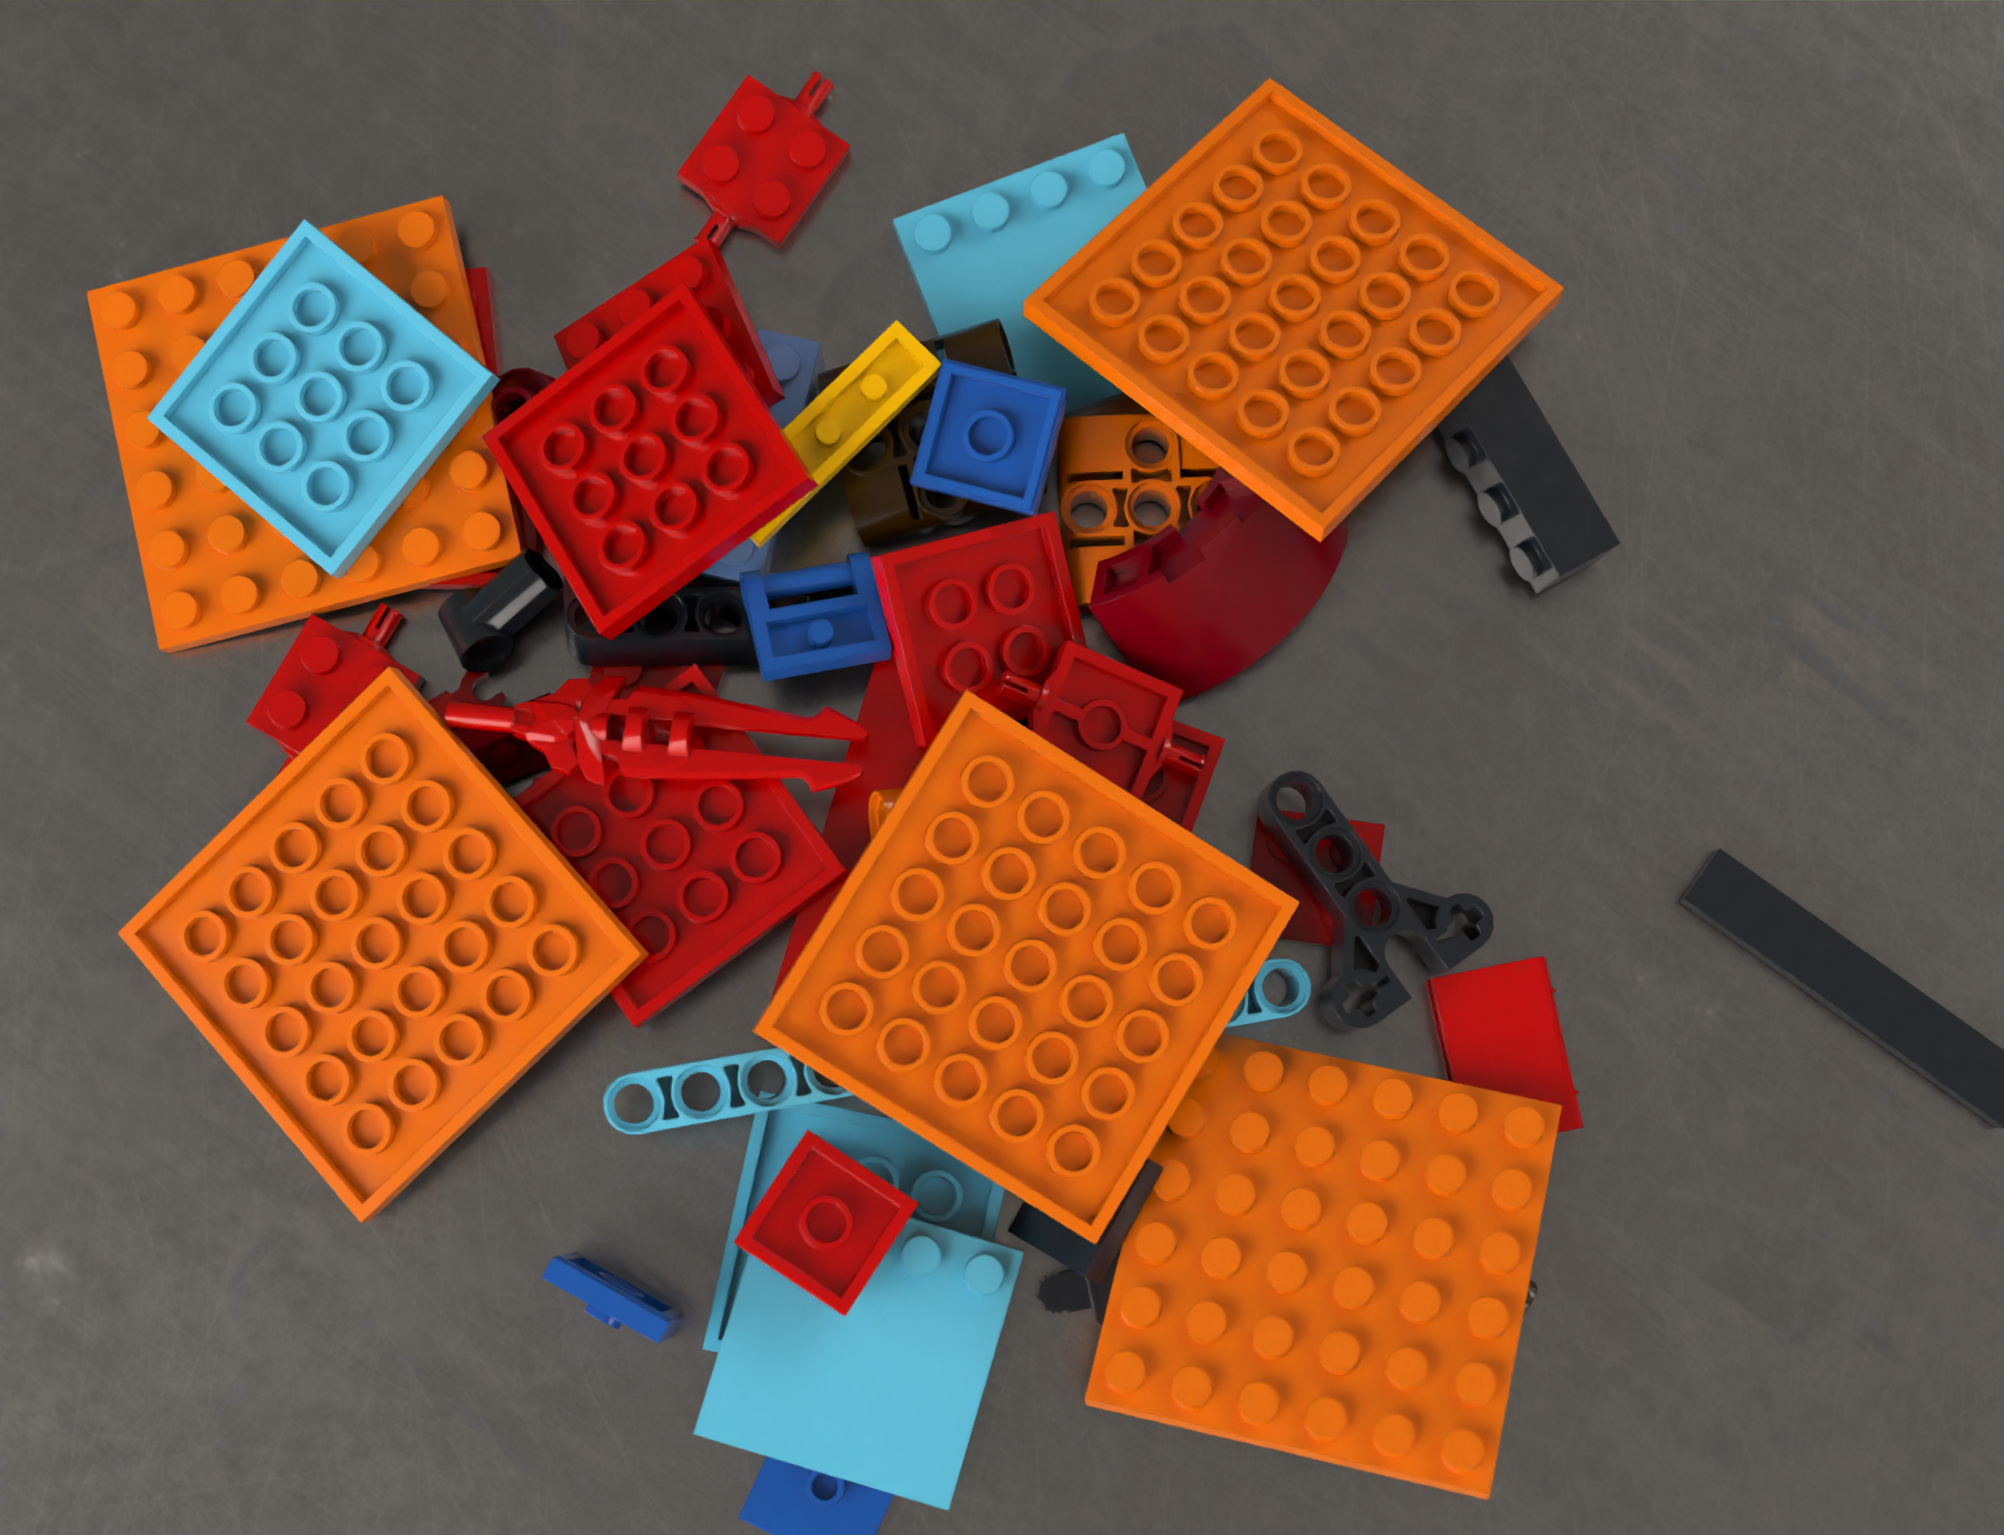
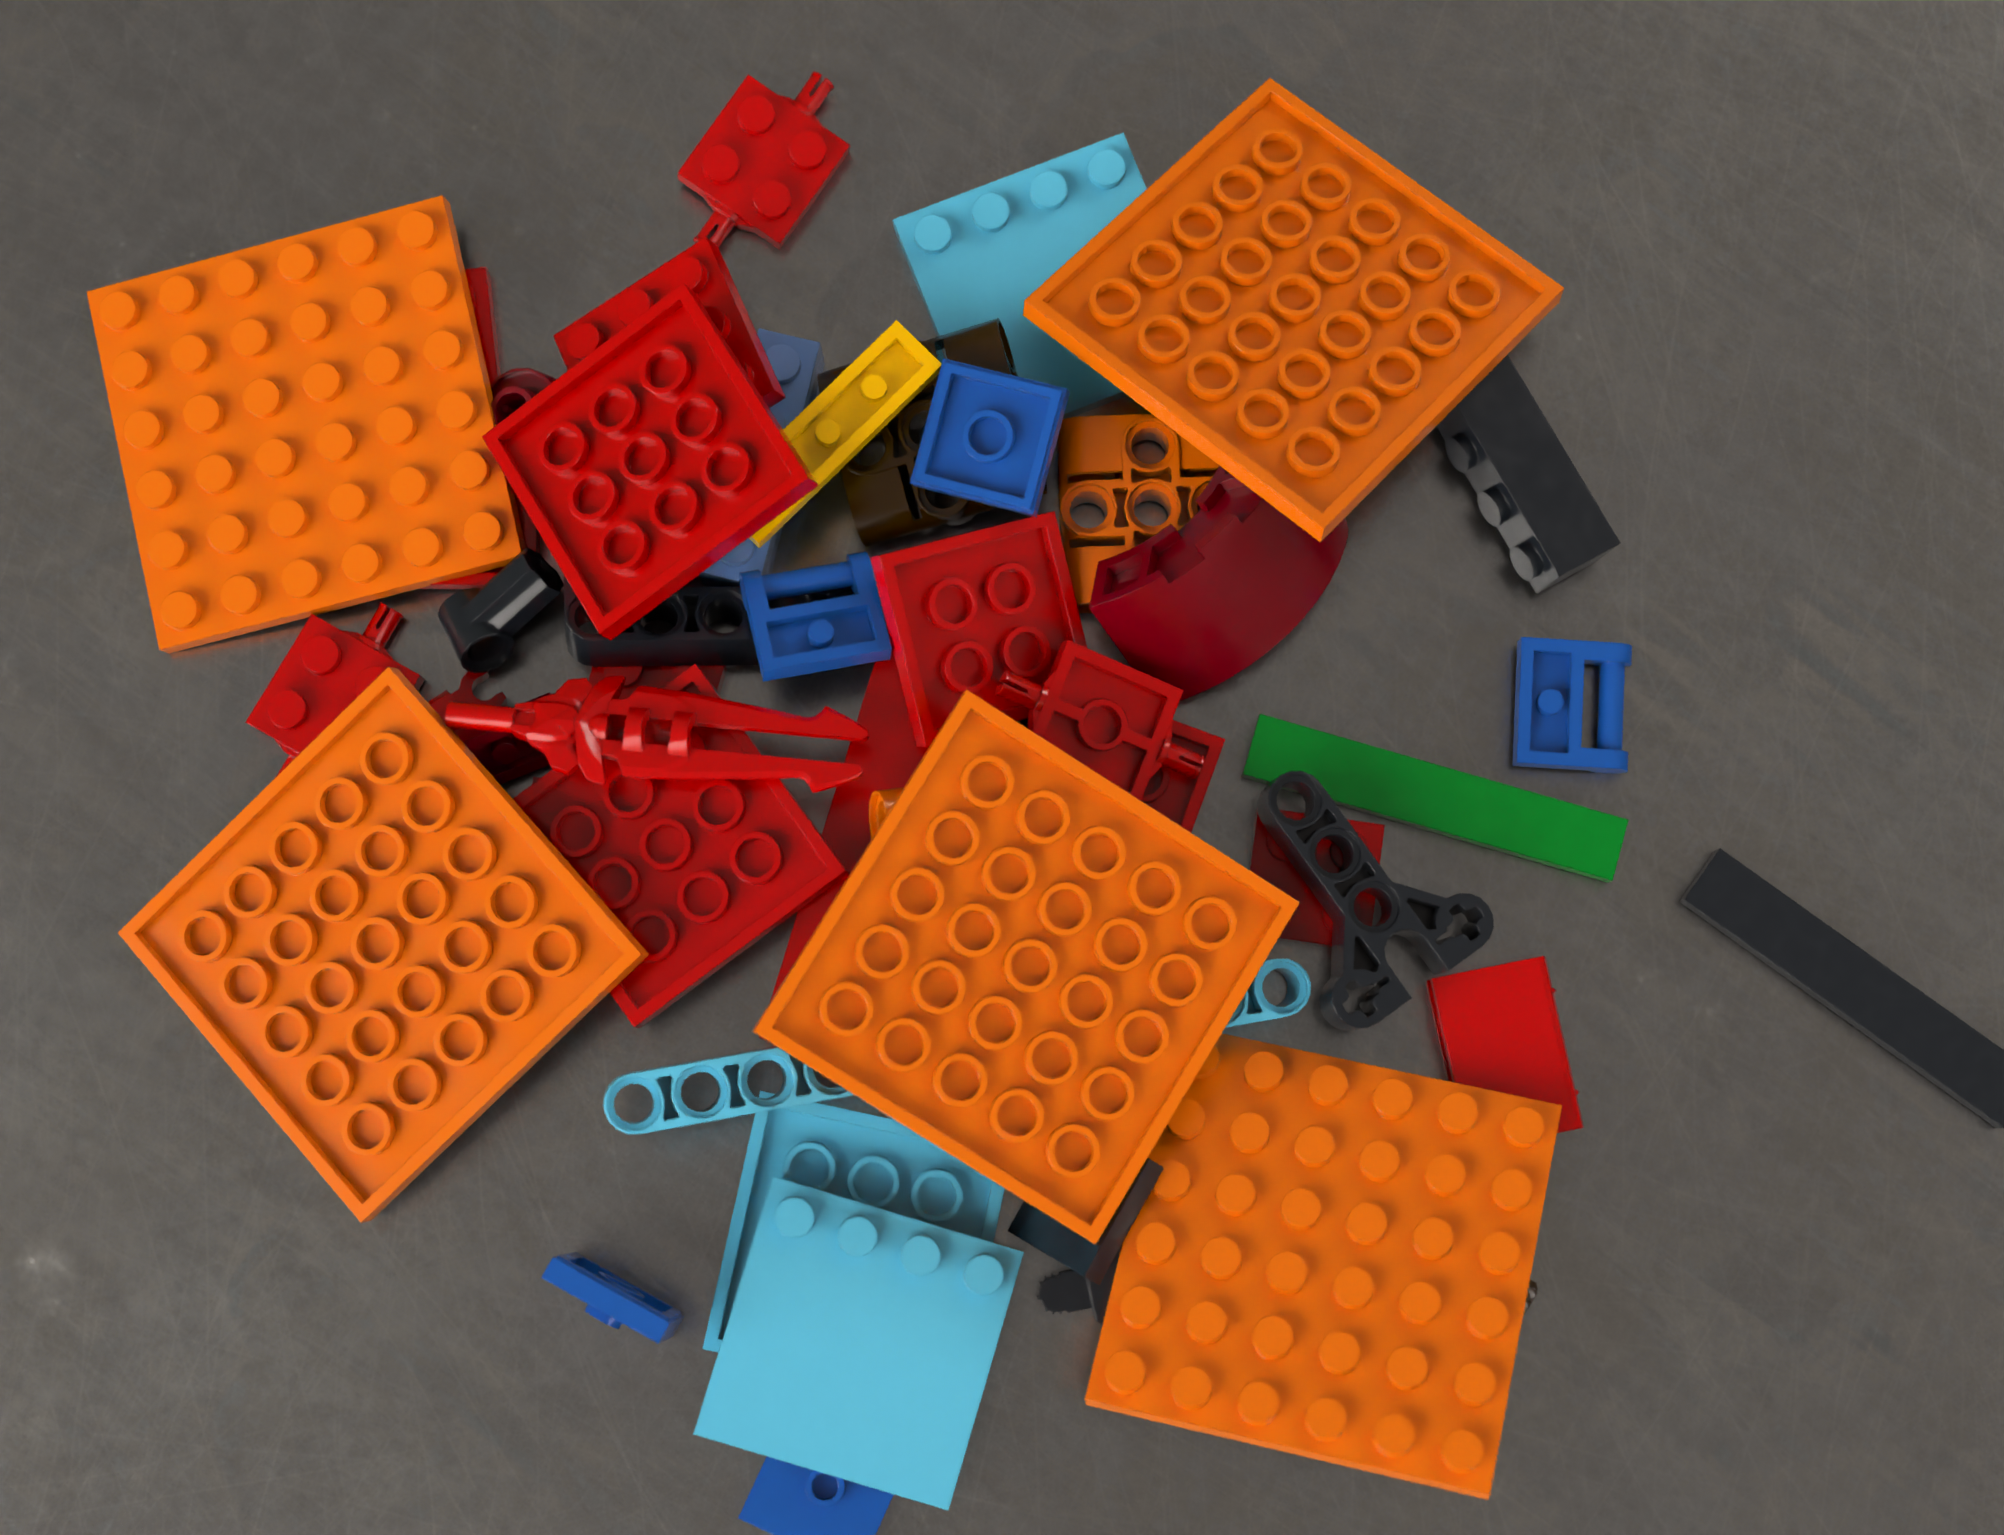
(323, 399): medium azure plate -> none
(826, 1223): red plate -> none
(1440, 799): none -> green tile
(1552, 704): none -> blue plate

